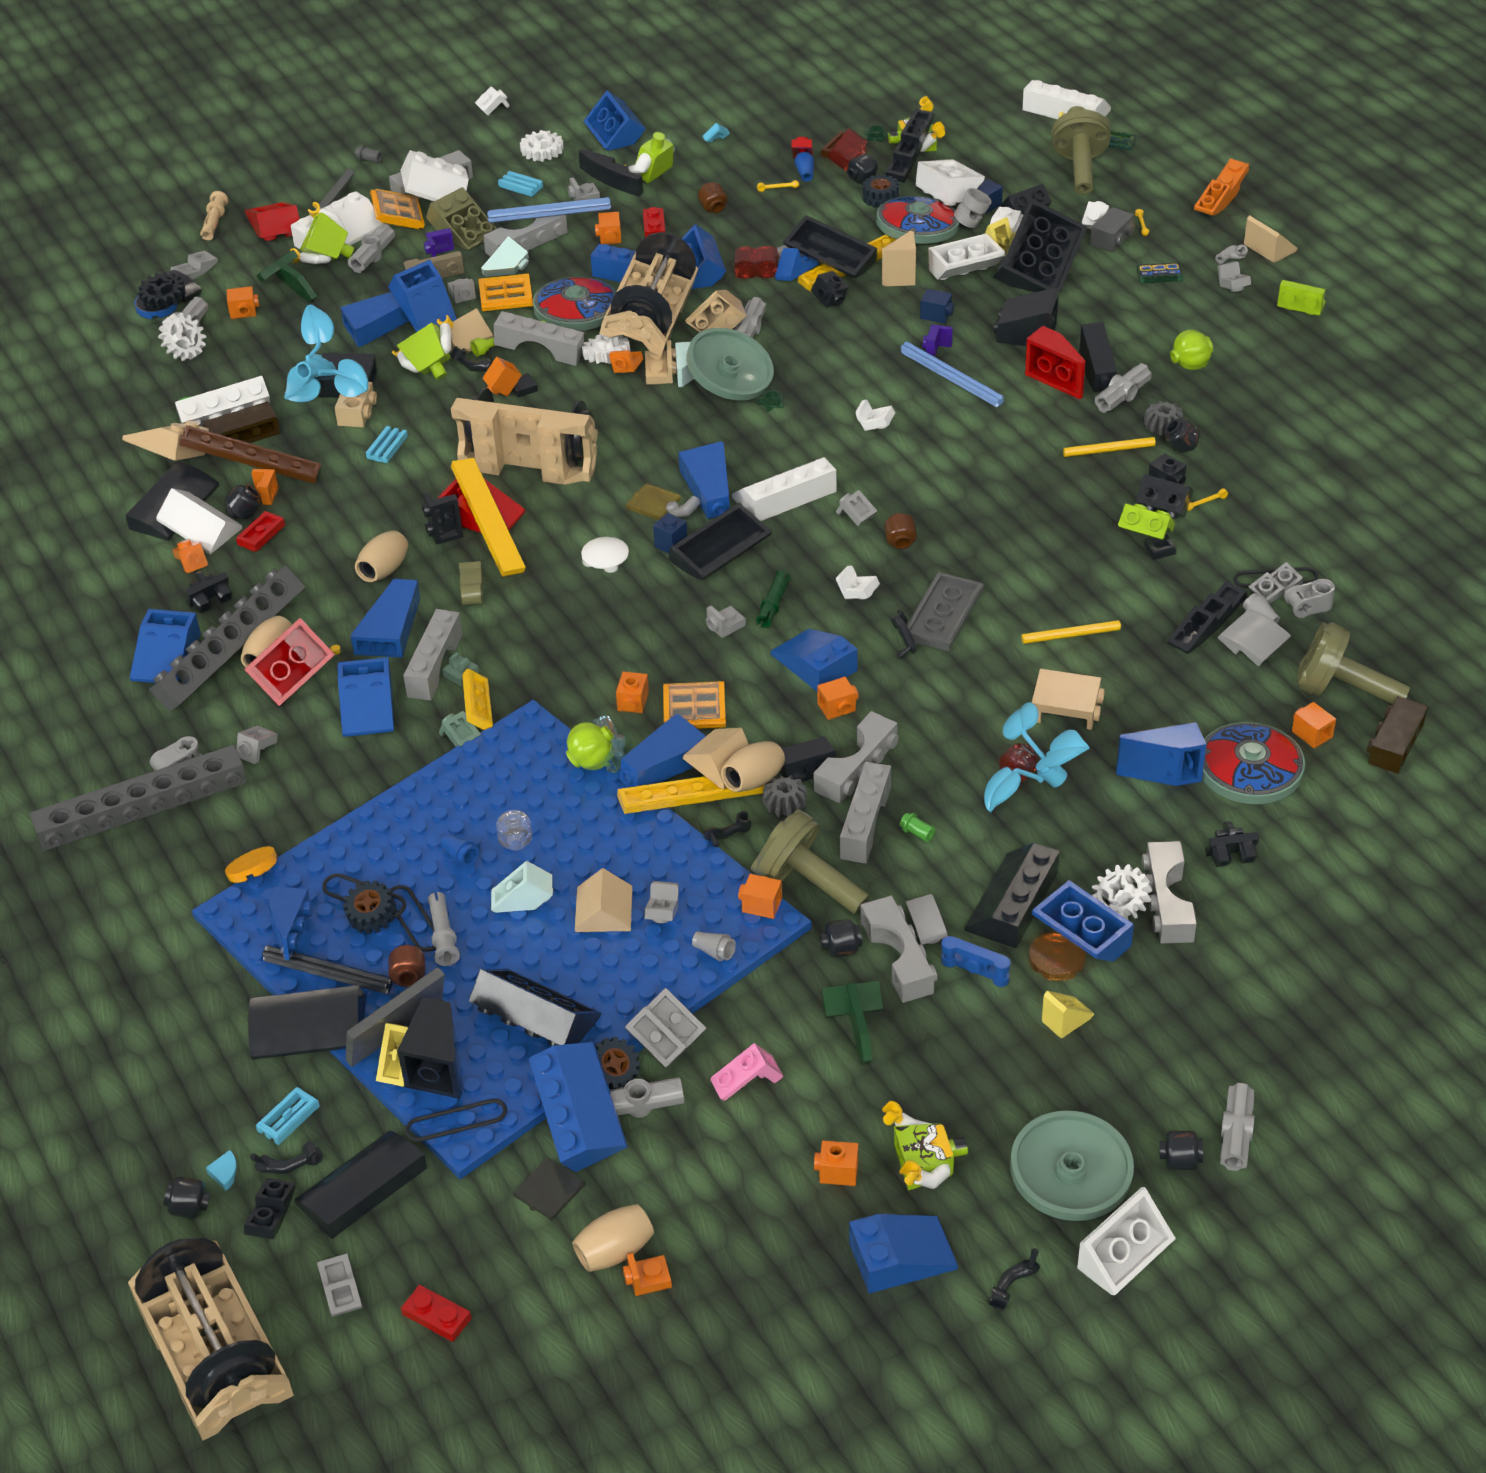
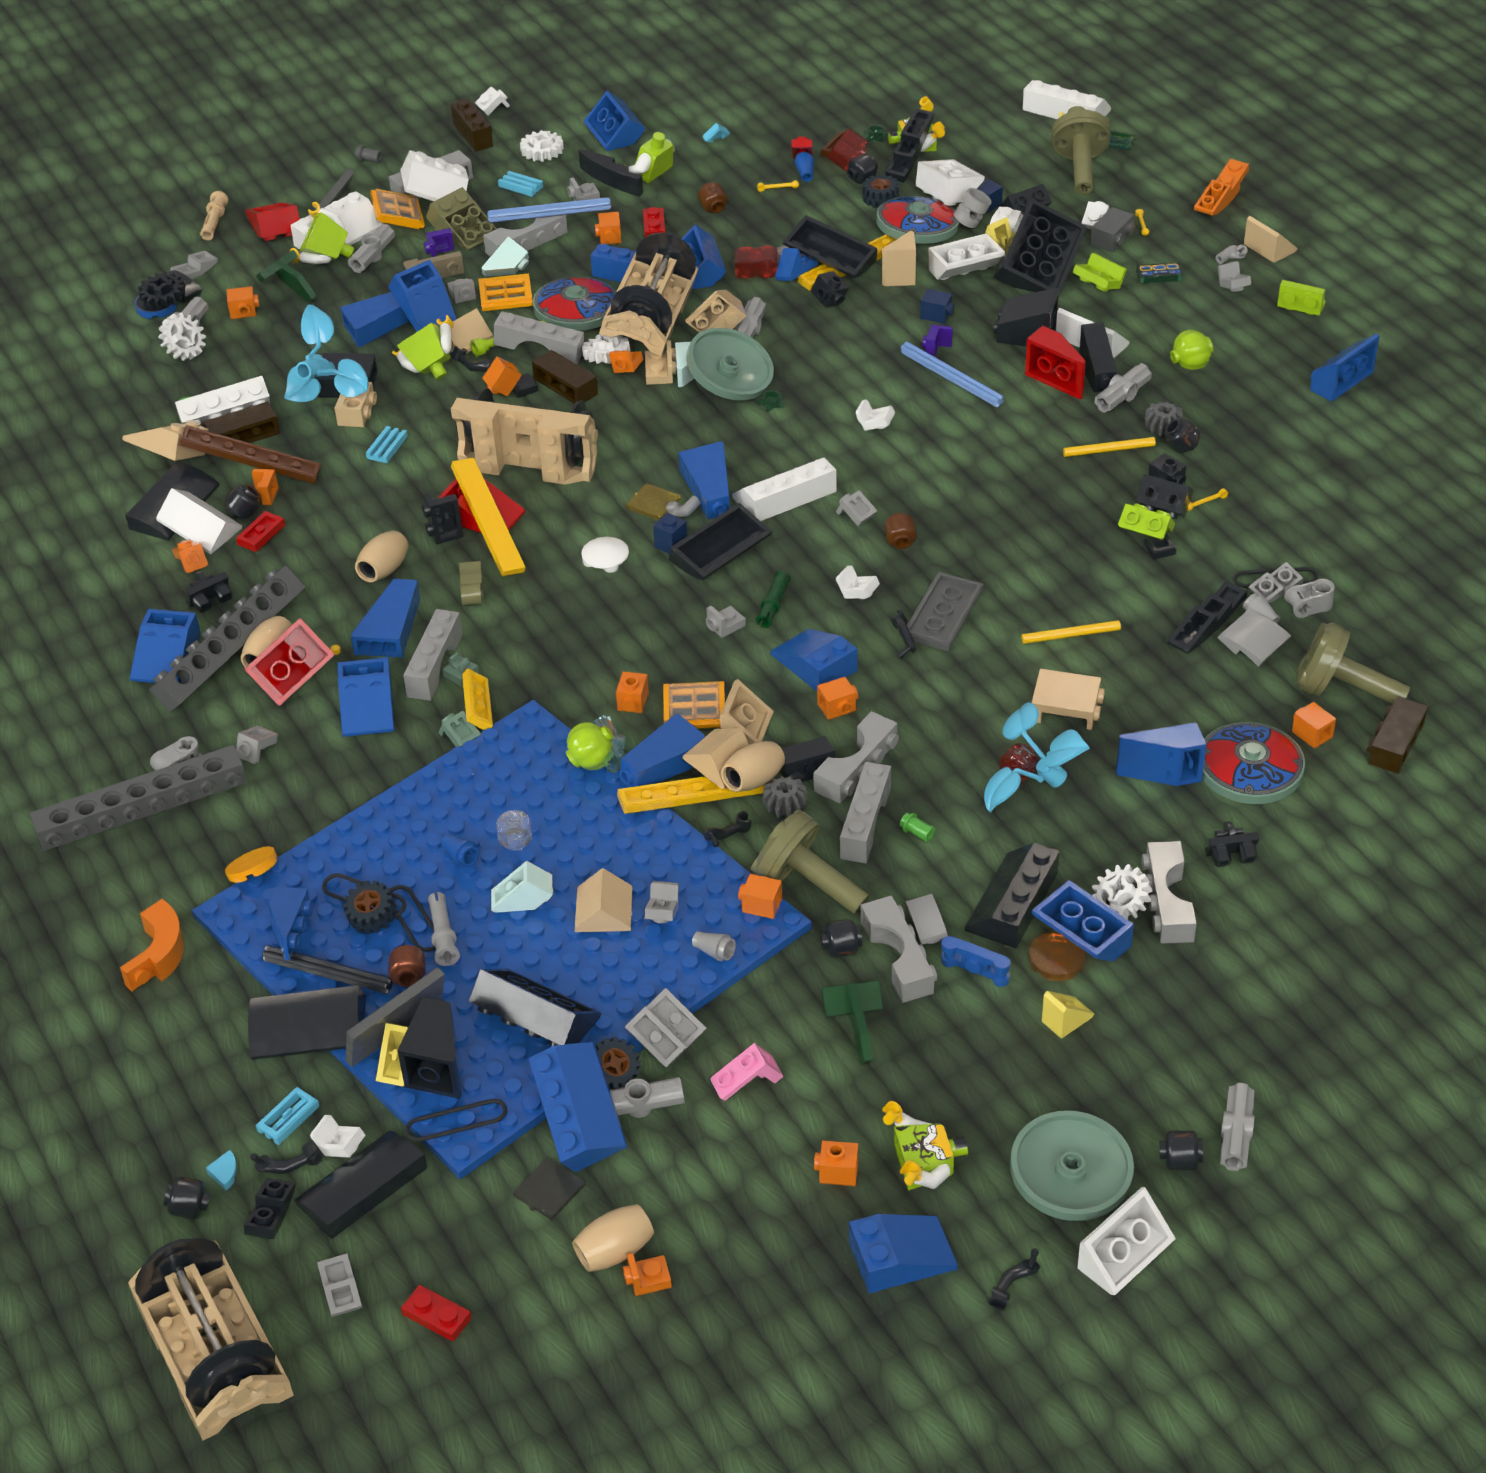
(165, 950): none -> orange arch
(335, 1139): none -> white bracket
(471, 125): none -> dark brown brick
(564, 377): none -> dark brown brick
(745, 711): none -> tan slope
(1070, 327): none -> white slope
(1101, 272): none -> lime bracket
(1345, 369): none -> blue slope

